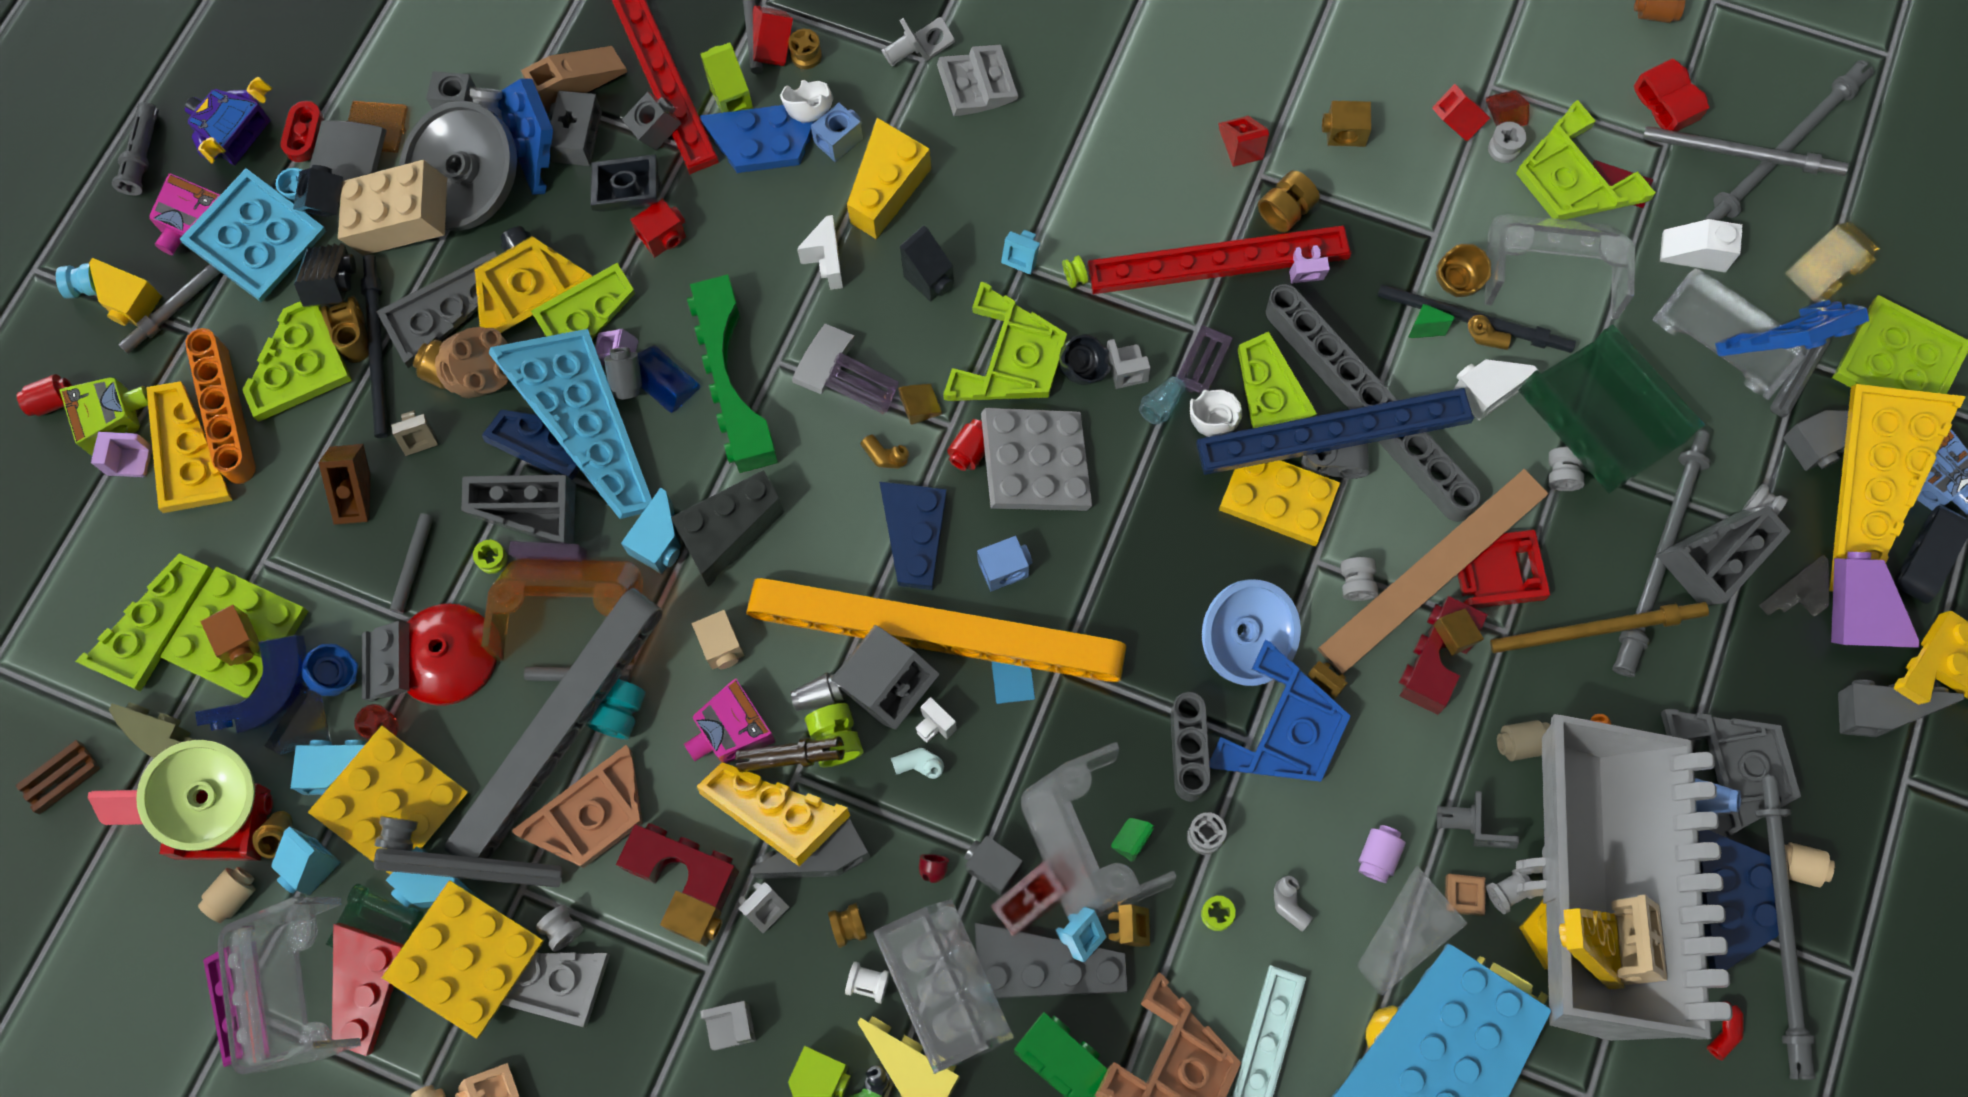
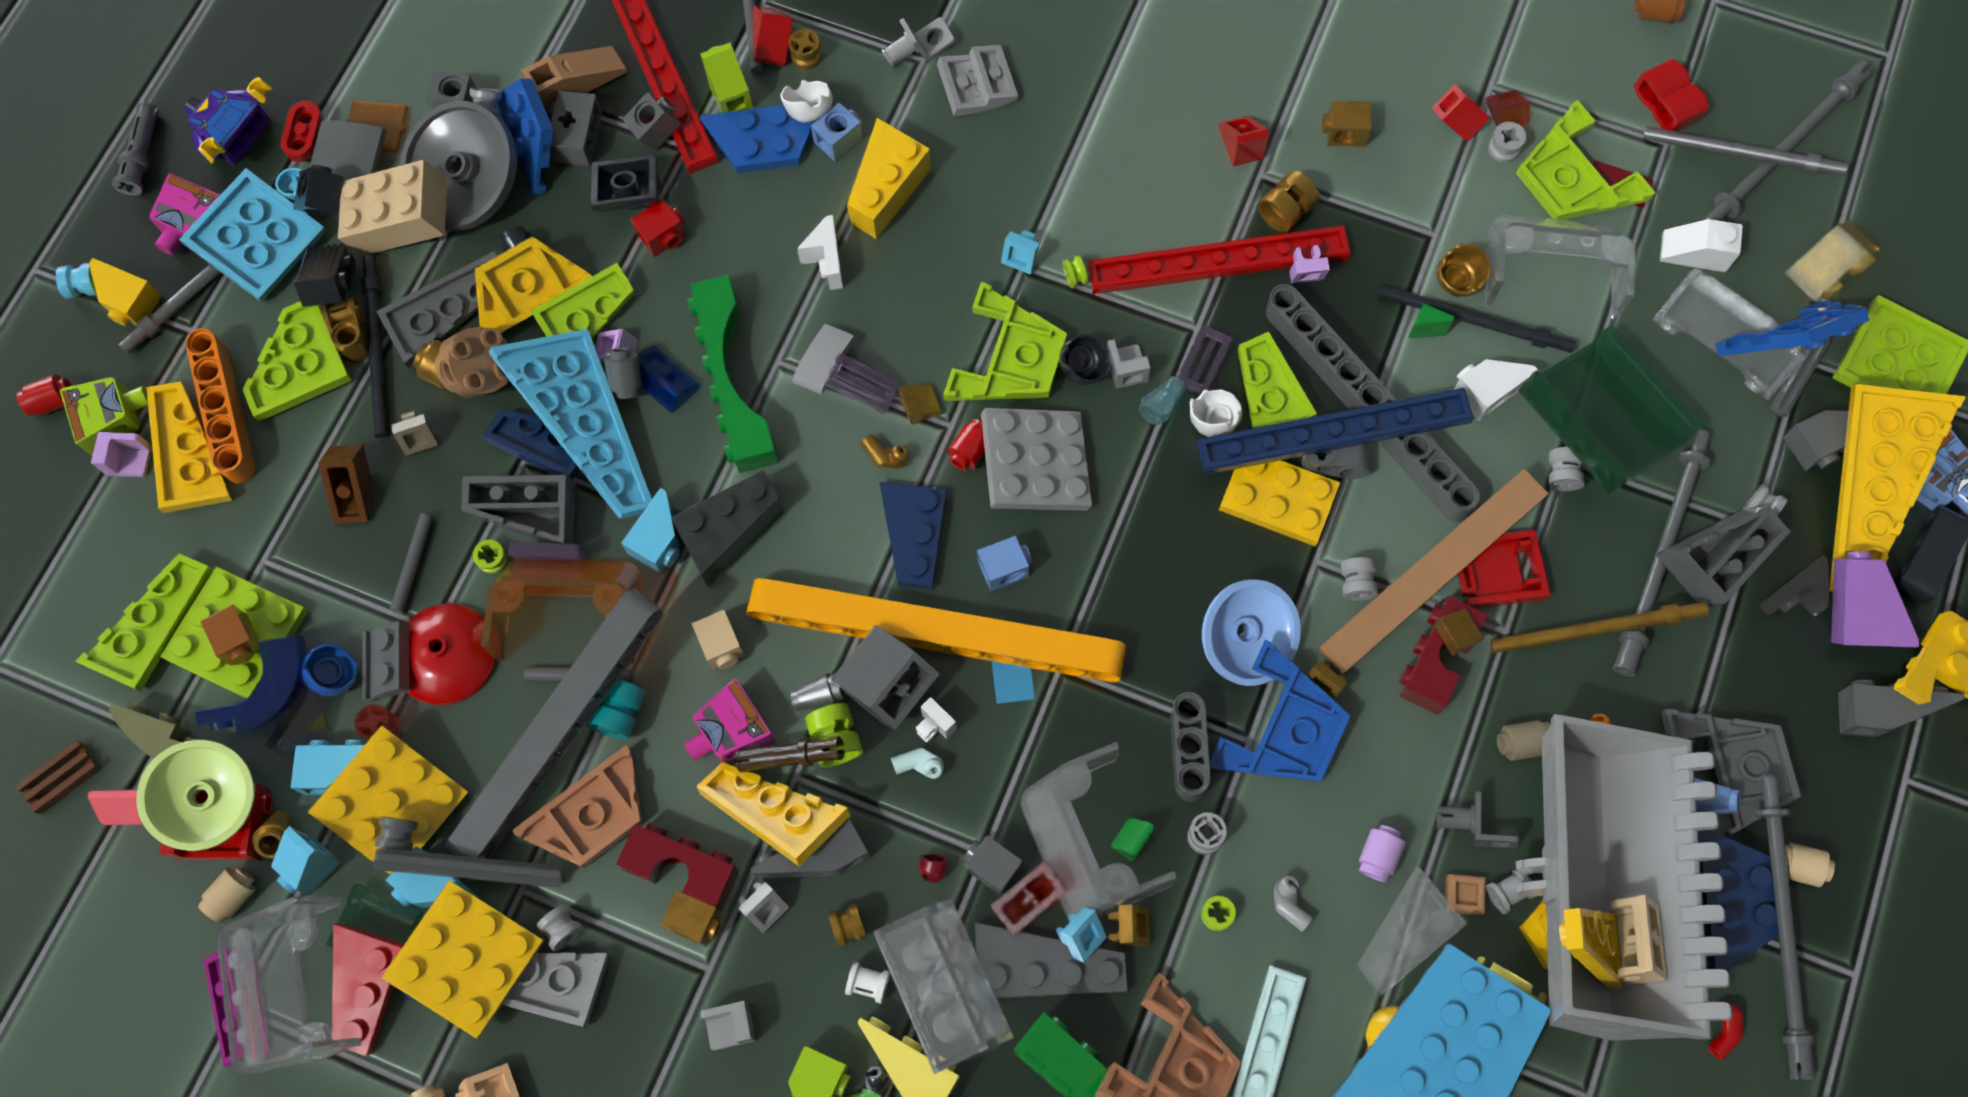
(926, 264): black slope -> none
(1485, 335): pearl gold arm -> none

